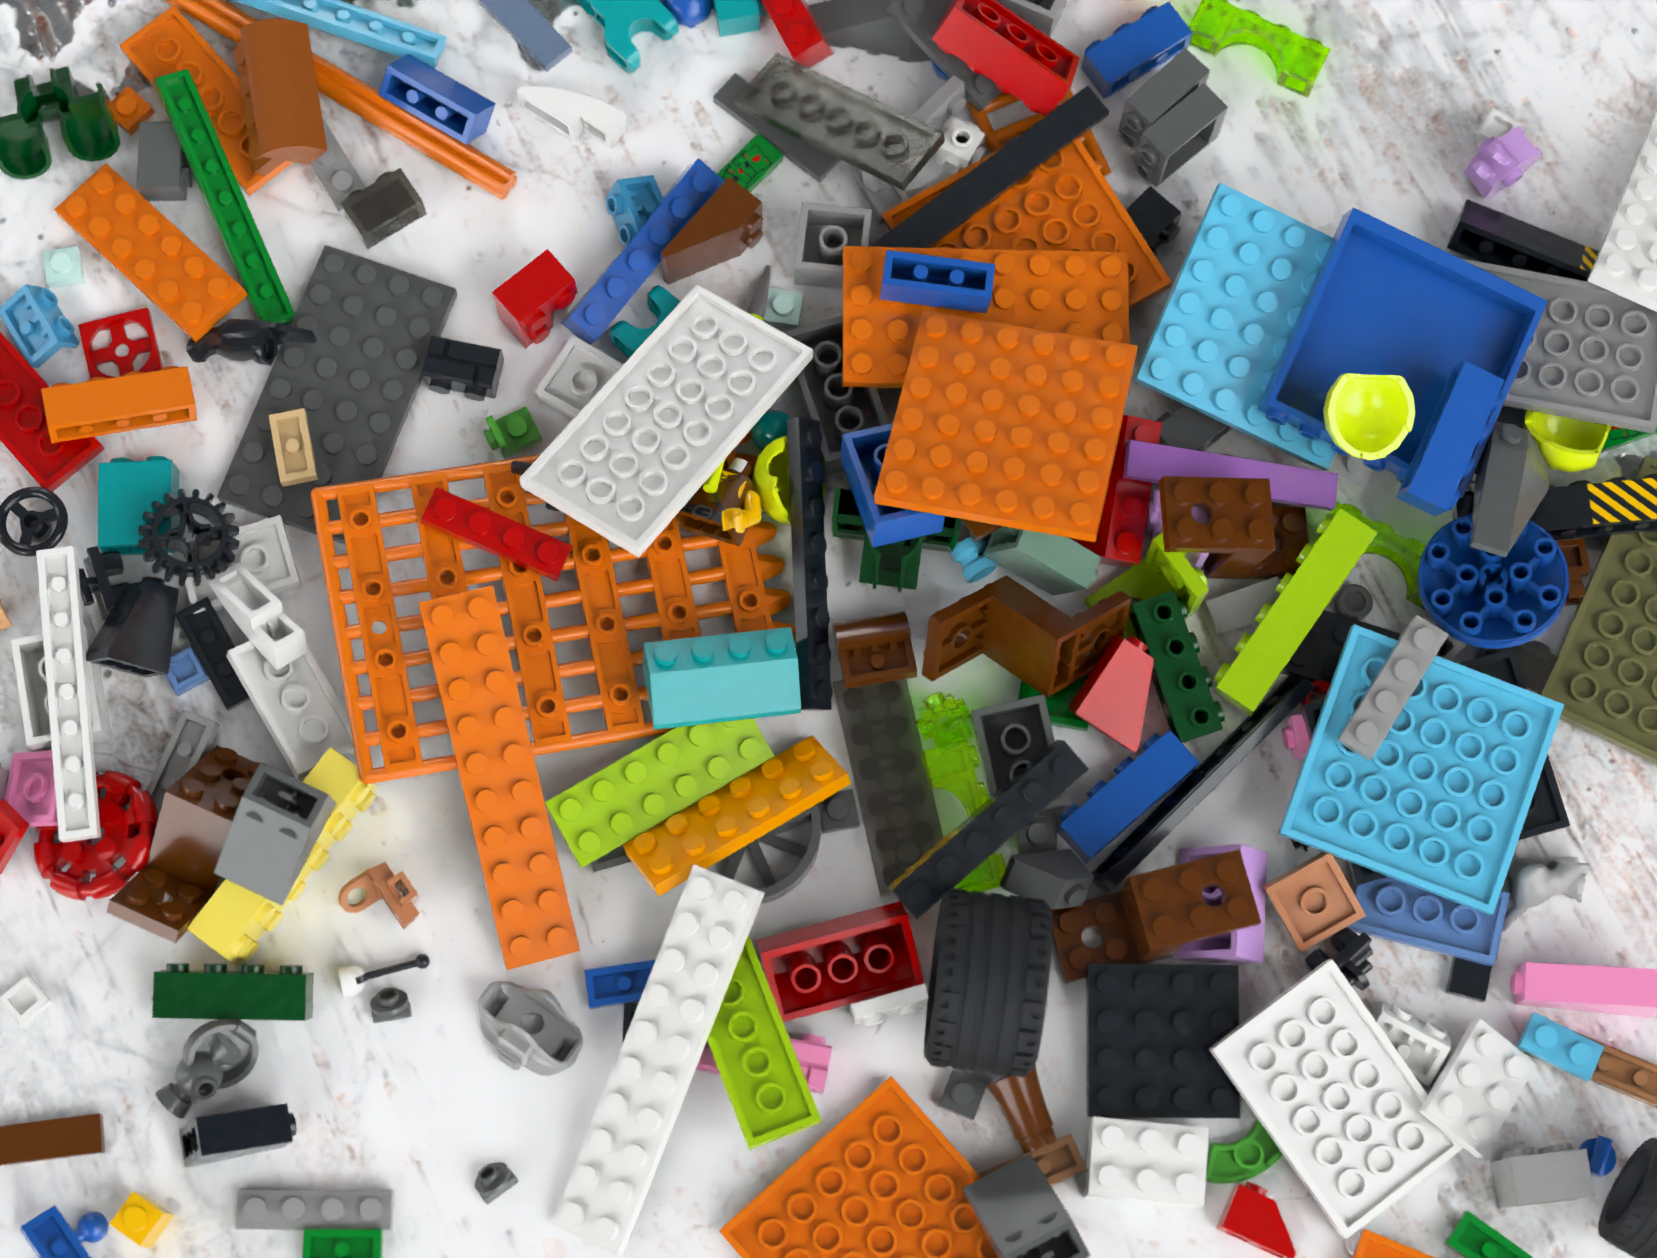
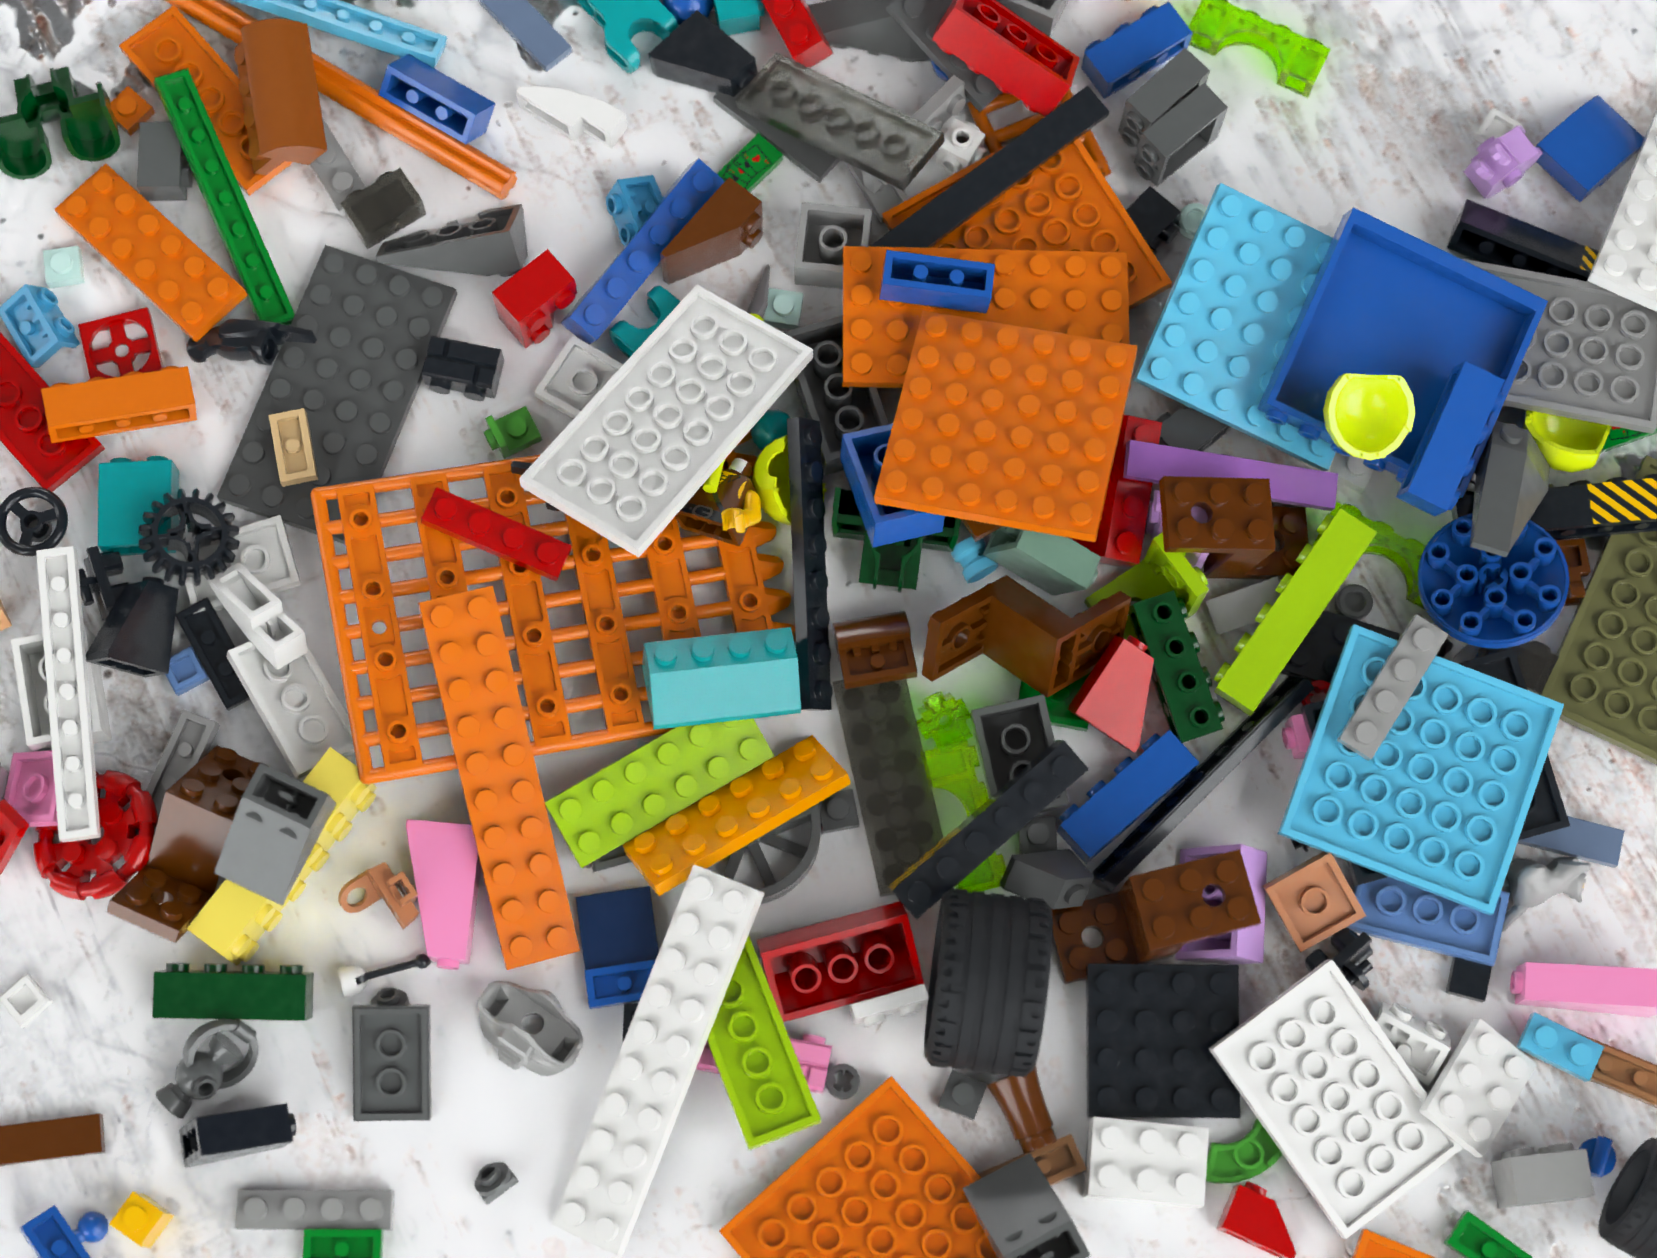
(391, 1062): none -> dark grey tile
(447, 888): none -> bright pink slope
(481, 247): none -> dark grey wedge
(617, 927): none -> dark blue tile
(703, 58): none -> black slope
(831, 1080): none -> dark grey bush
(1190, 219): none -> light aqua tile
(1582, 840): none -> sand blue tile
(1588, 148): none -> blue slope

